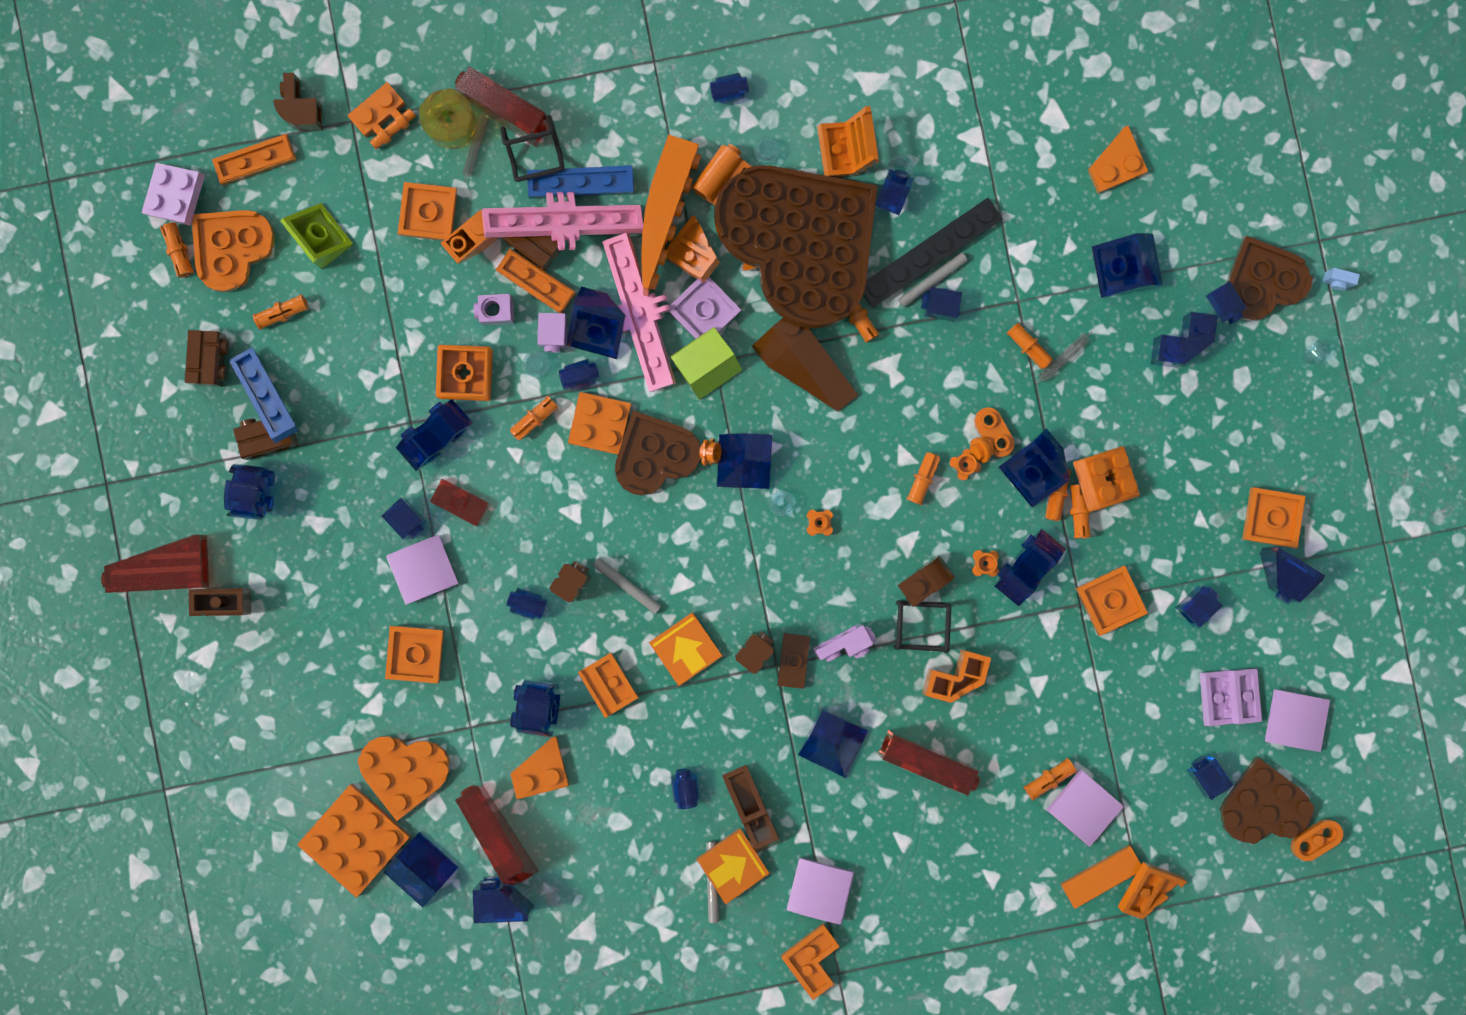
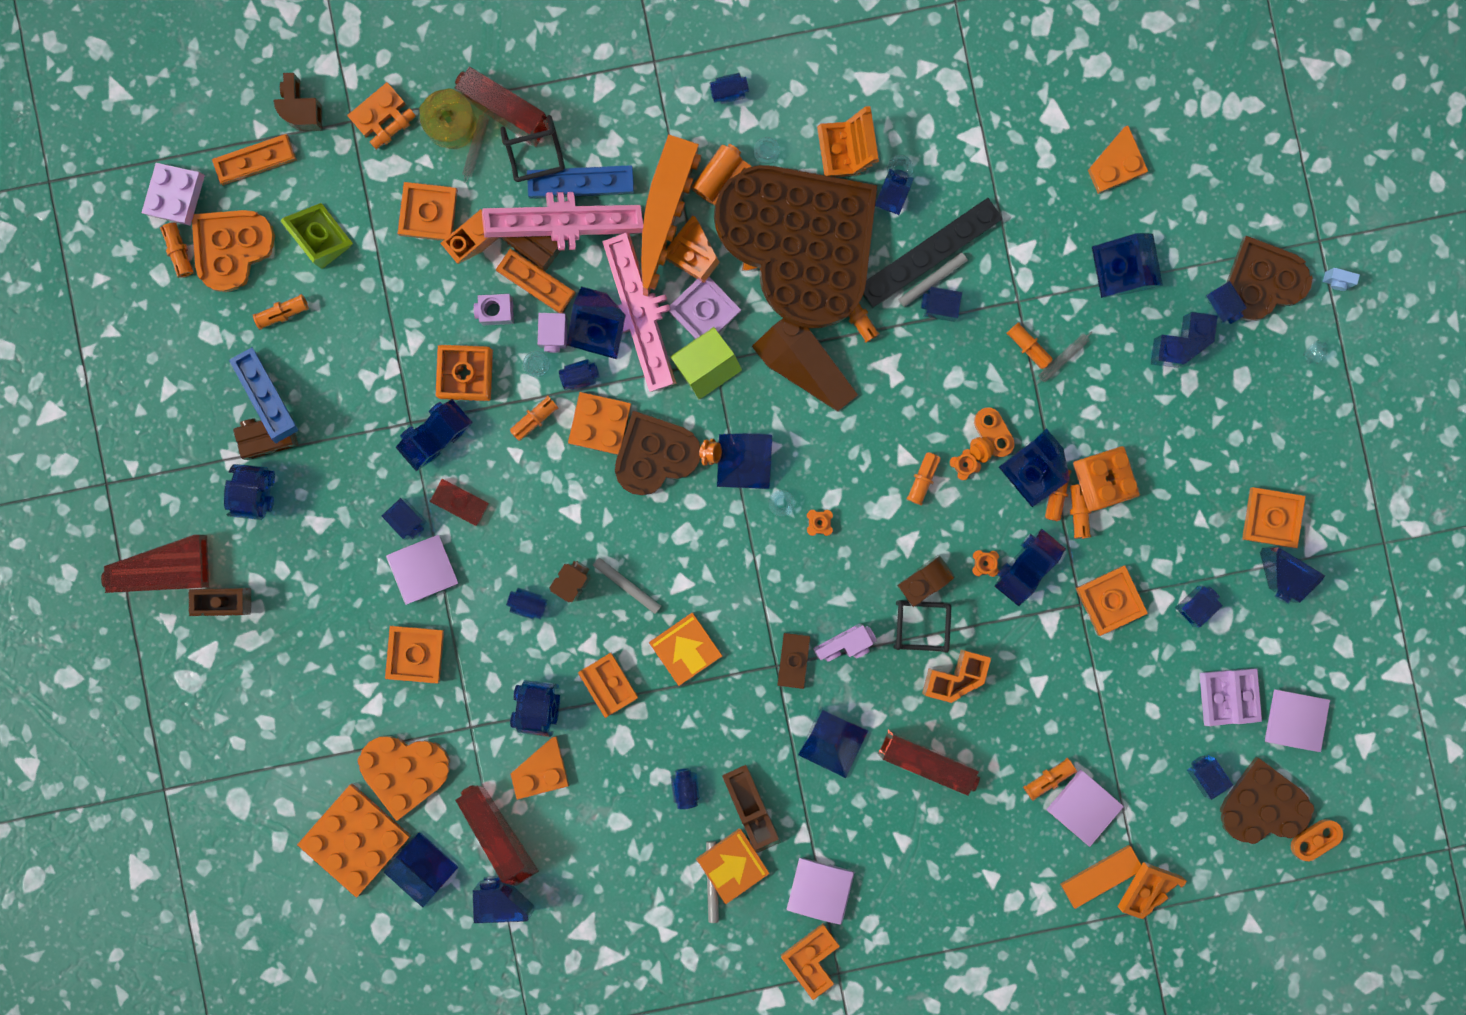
(206, 358): reddish brown brick -> none
(756, 649): reddish brown brick -> none

